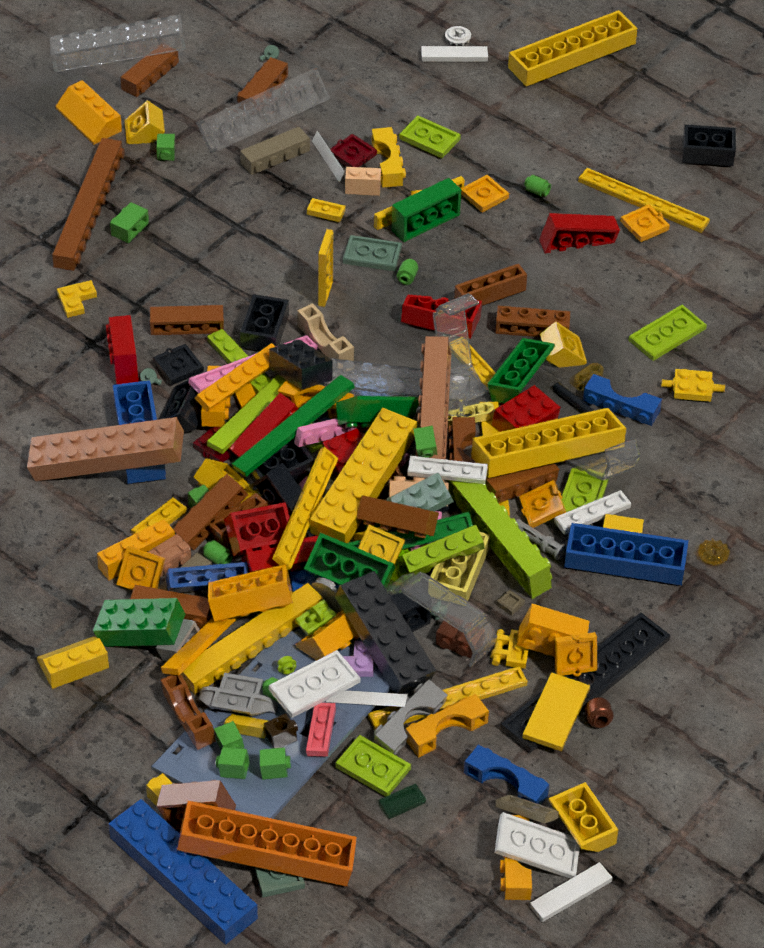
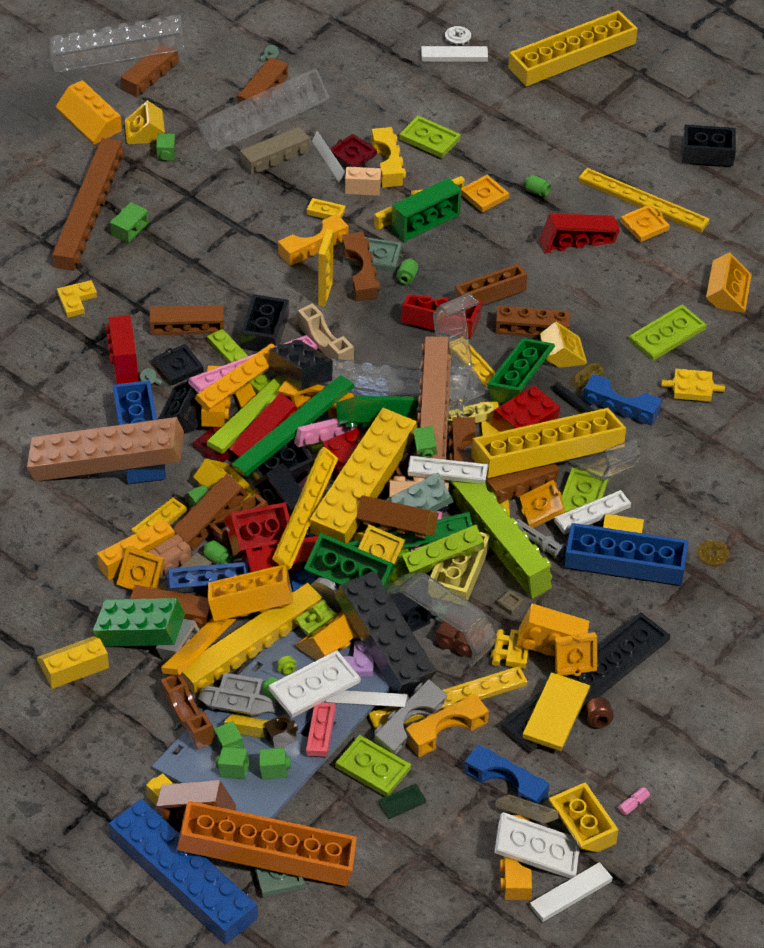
(295, 248): none -> light orange arch
(356, 250): none -> dark orange arch
(631, 803): none -> bright pink piece
(728, 284): none -> light orange slope

